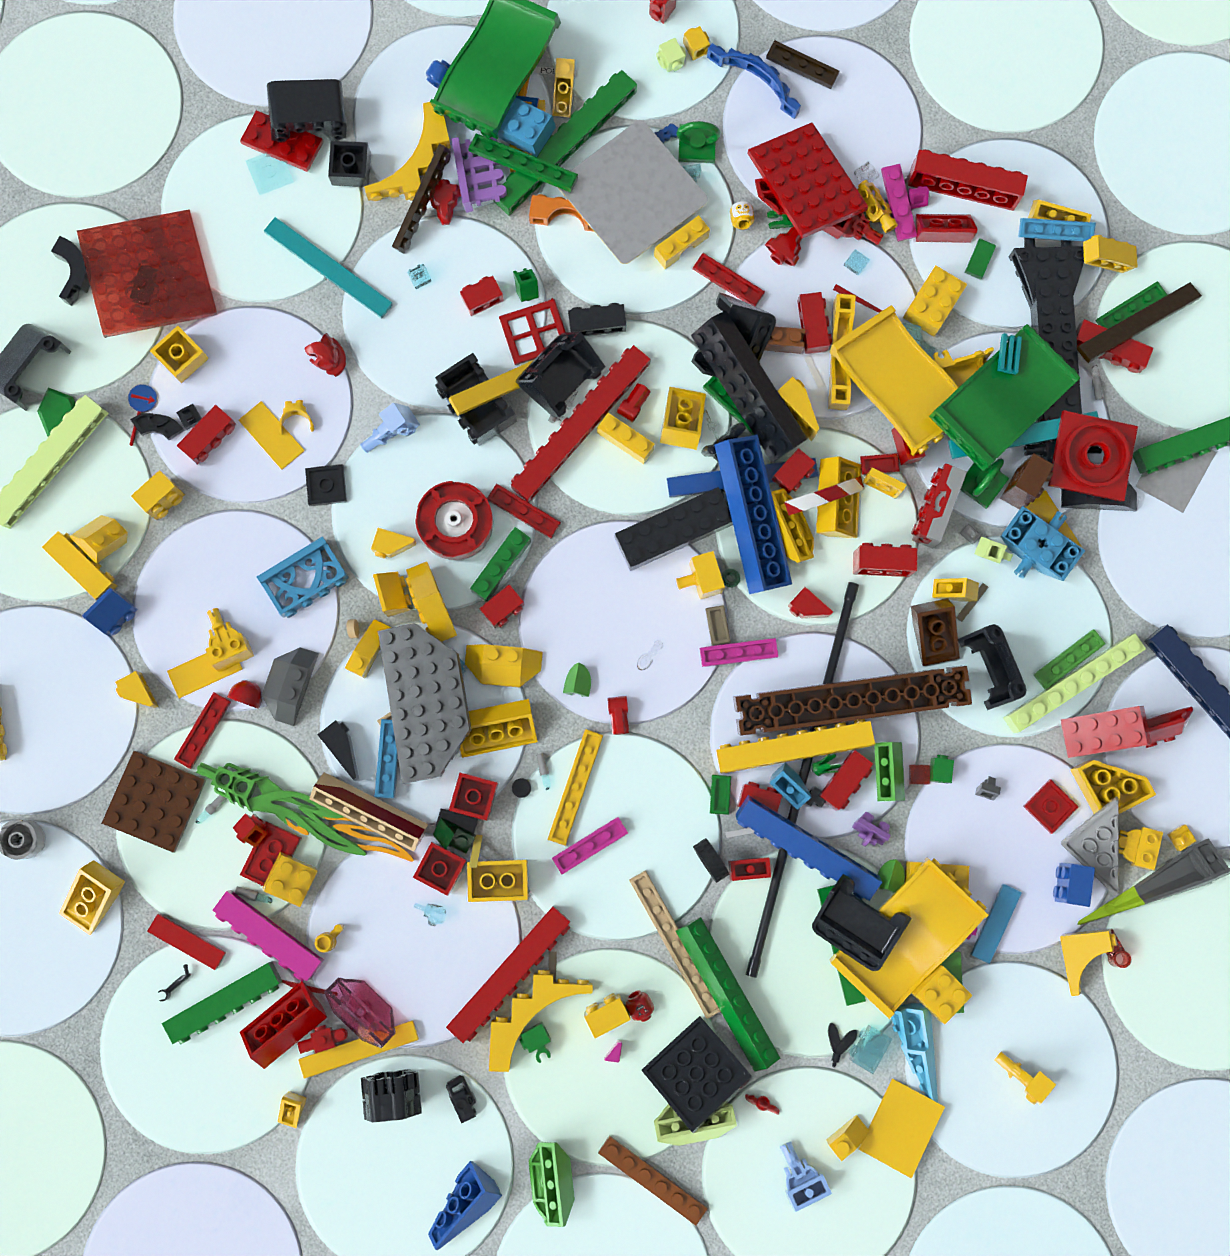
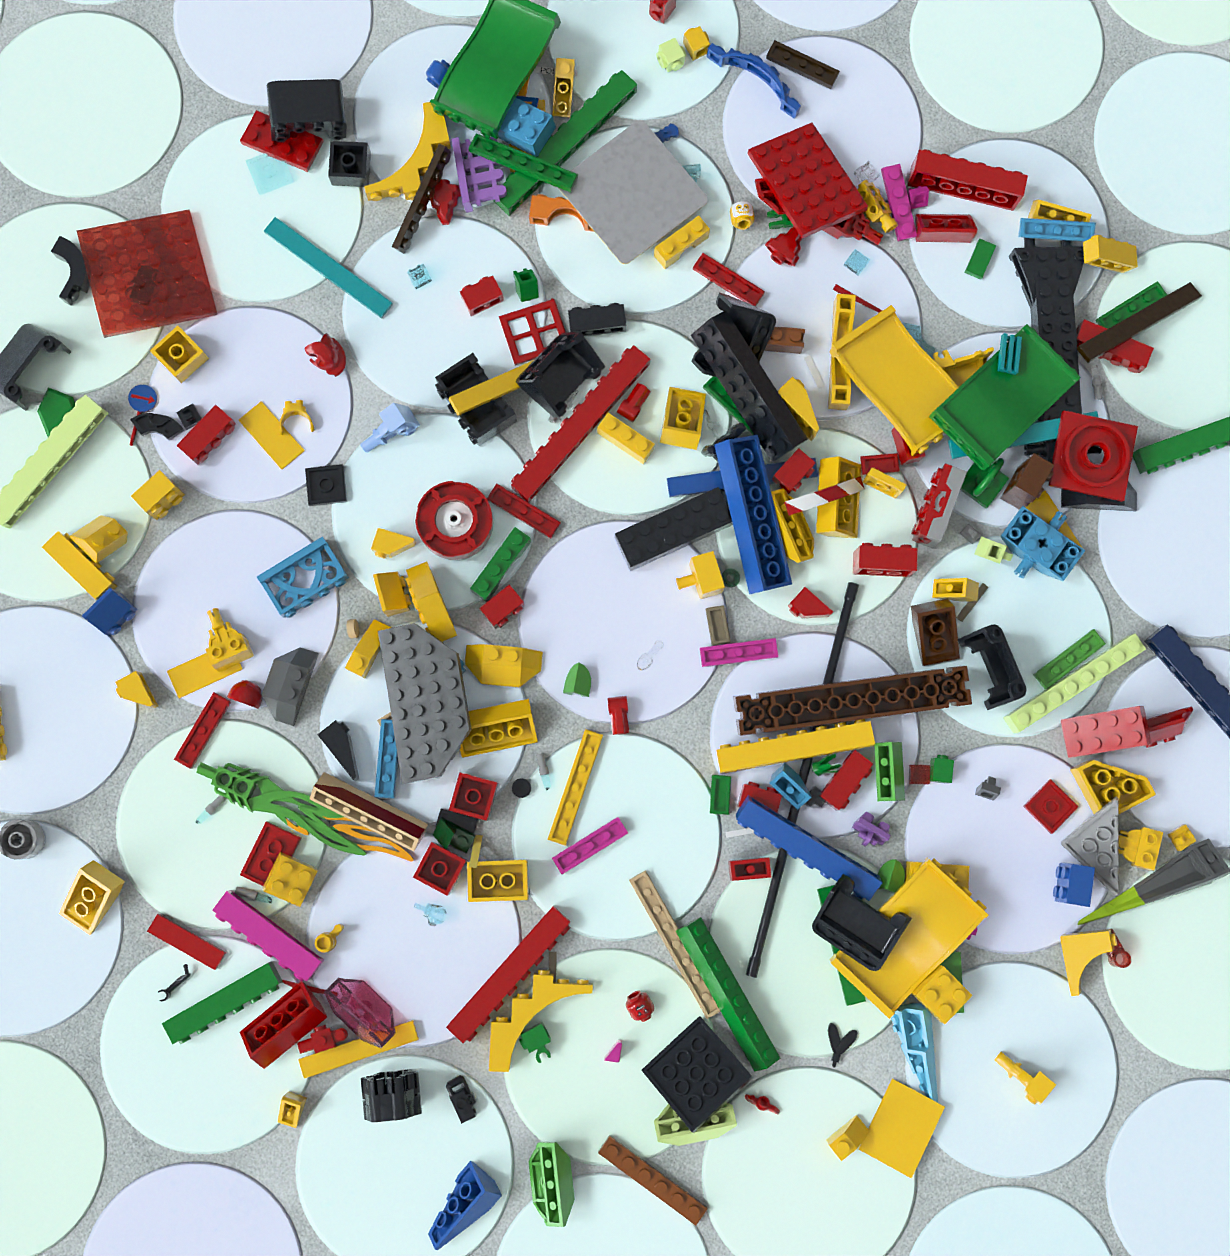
(154, 801): reddish brown plate -> none
(250, 829): red brick -> none
(606, 1015): yellow brick -> none
(697, 142): green tile -> none
(711, 860): black tyre -> none
(804, 1183): light blue brick -> none
(814, 321): red brick -> none
(869, 1048): clear light blue brick -> none
(934, 300): yellow brick -> none
(996, 923): dark azure tile -> none
(1177, 483): flat silver sticker -> none

